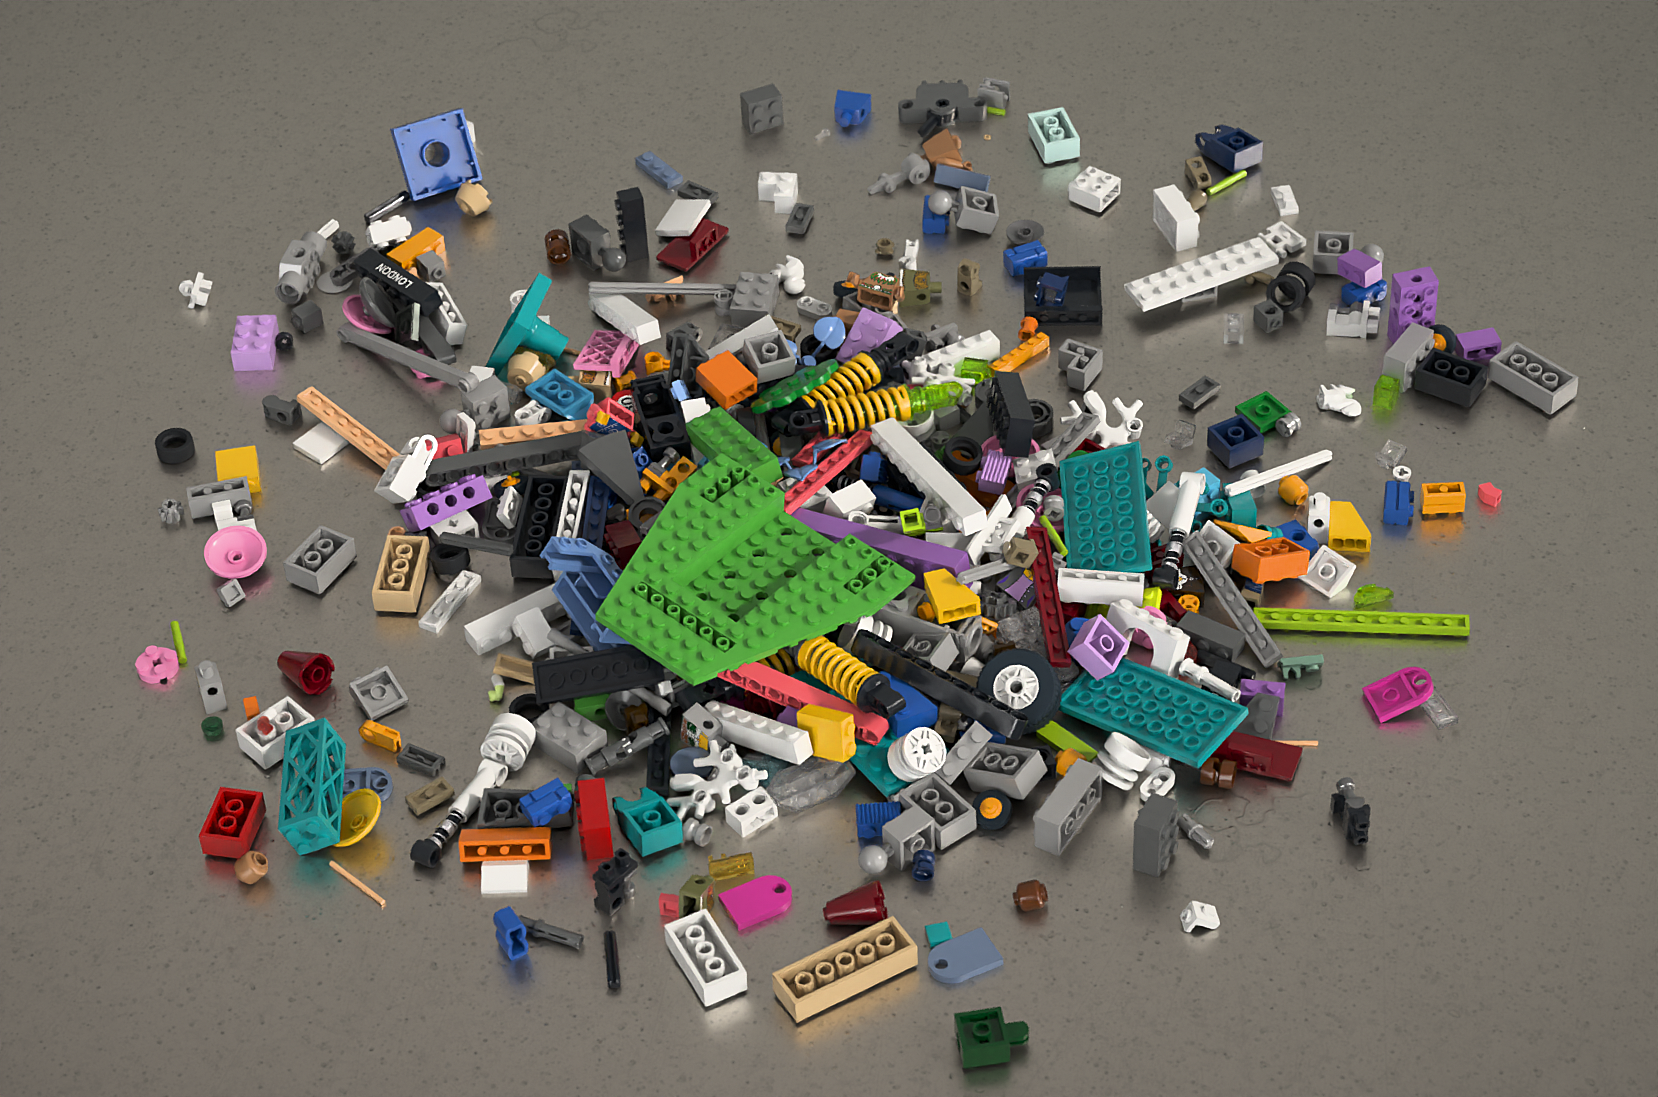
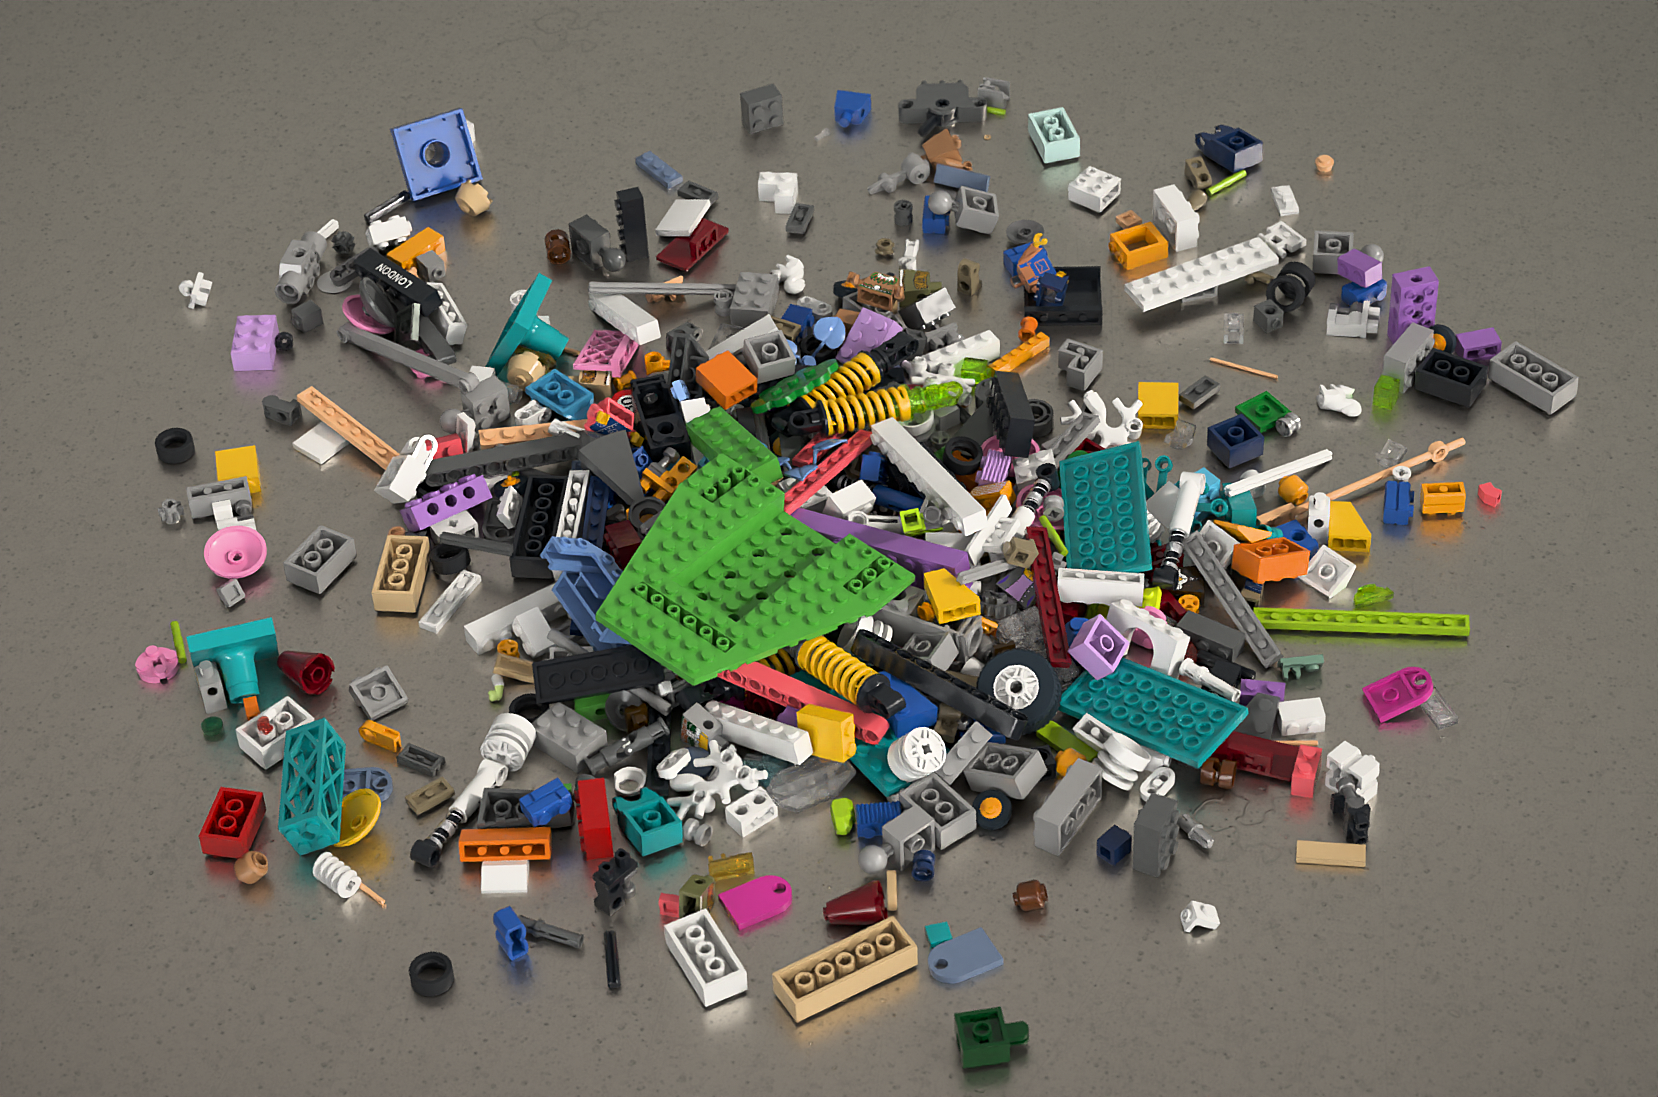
(235, 653): none -> teal piece
(336, 875): none -> white piece
(431, 960): none -> black tyre
(508, 647): none -> light orange wheel
(559, 428): none -> white plant
(629, 774): none -> white piece
(673, 763): none -> white plate
(801, 316): none -> blue brick
(842, 815): none -> lime rock
(891, 890): none -> tan tile
(903, 212): none -> dark grey wheel
(927, 310): none -> brick
(989, 494): none -> light orange panel
(1033, 265): none -> torso
(1092, 732): none -> white brick
(1114, 845): none -> dark blue brick
(1128, 220): none -> light nougat plate
(1153, 252): none -> light orange window
(1159, 404): none -> yellow brick
(1244, 368): none -> light nougat axle
(1301, 717): none -> white brick
(1306, 771): none -> coral brick
(1324, 163): none -> light nougat plate
(1330, 853): none -> tan tile
(1348, 762): none -> white brick
(1436, 452): none -> light nougat bar

